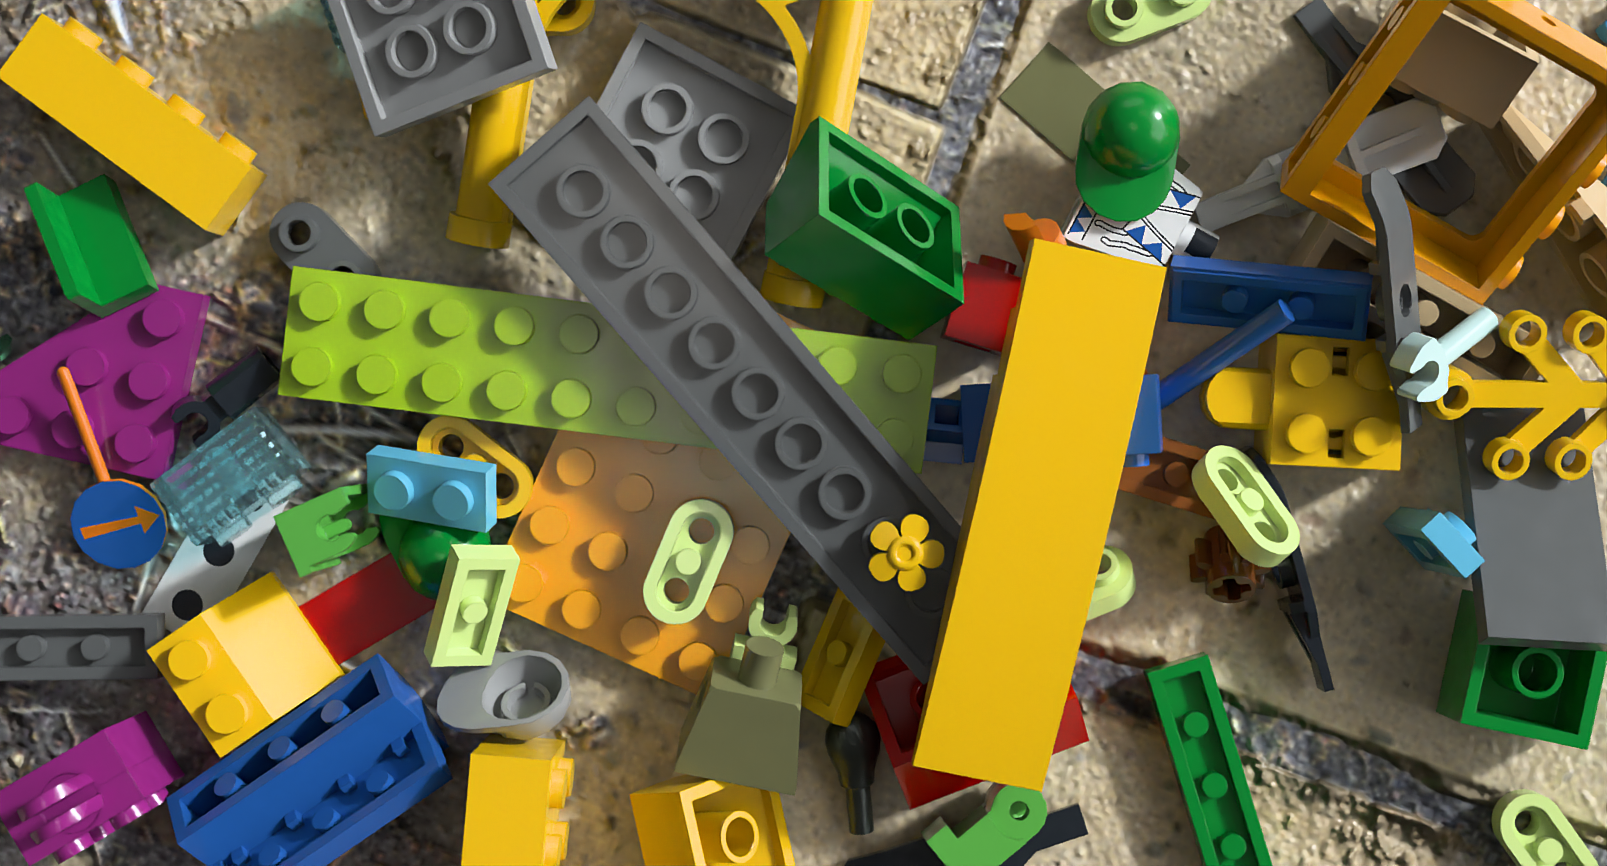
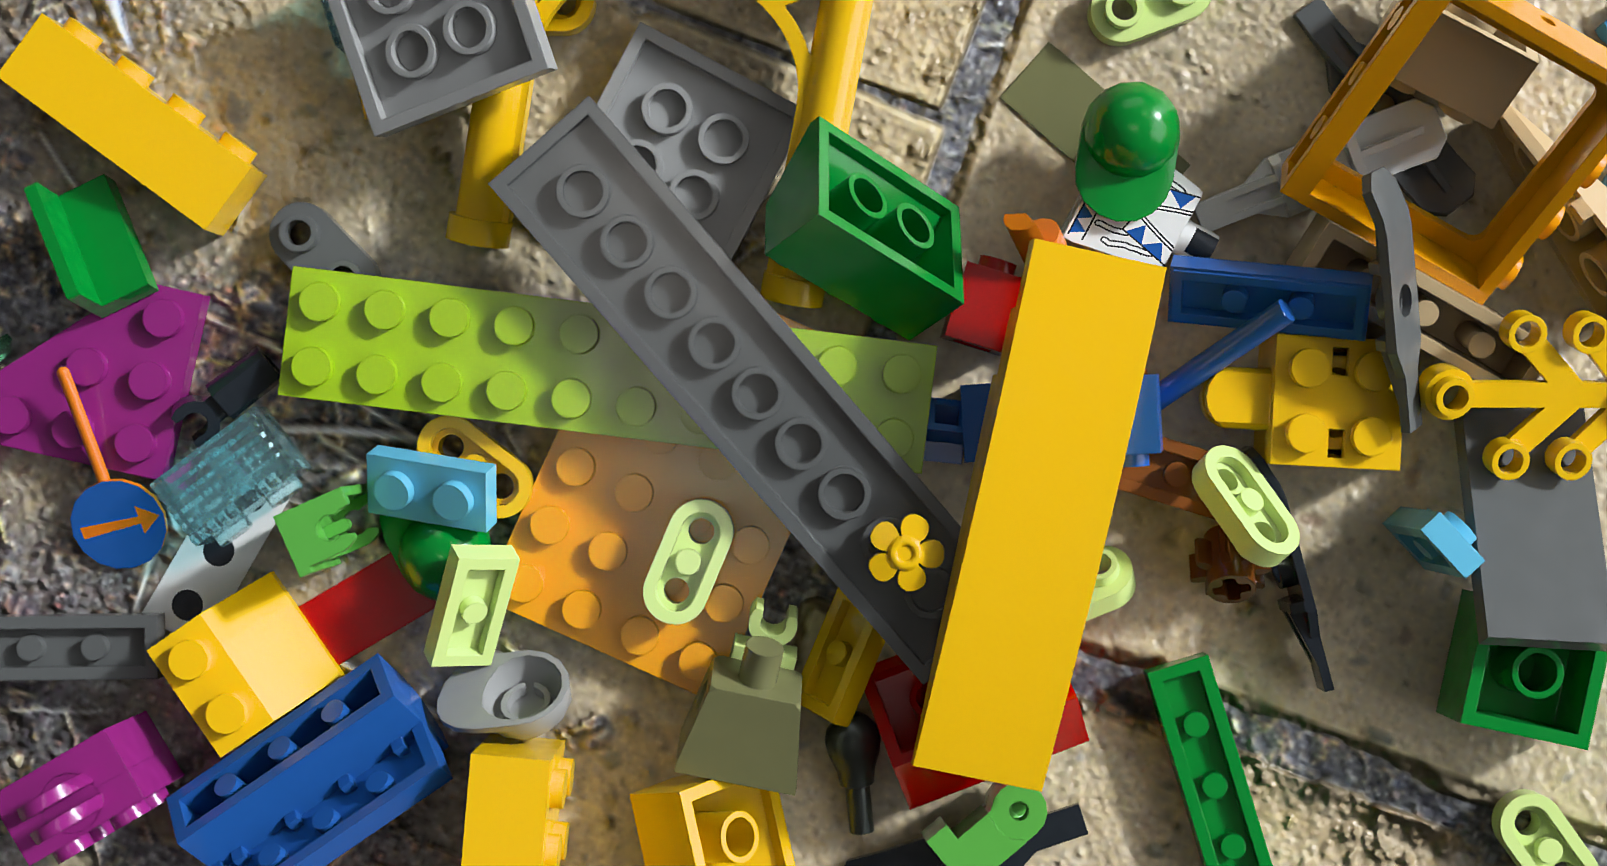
(1433, 356): light aqua bar -> none

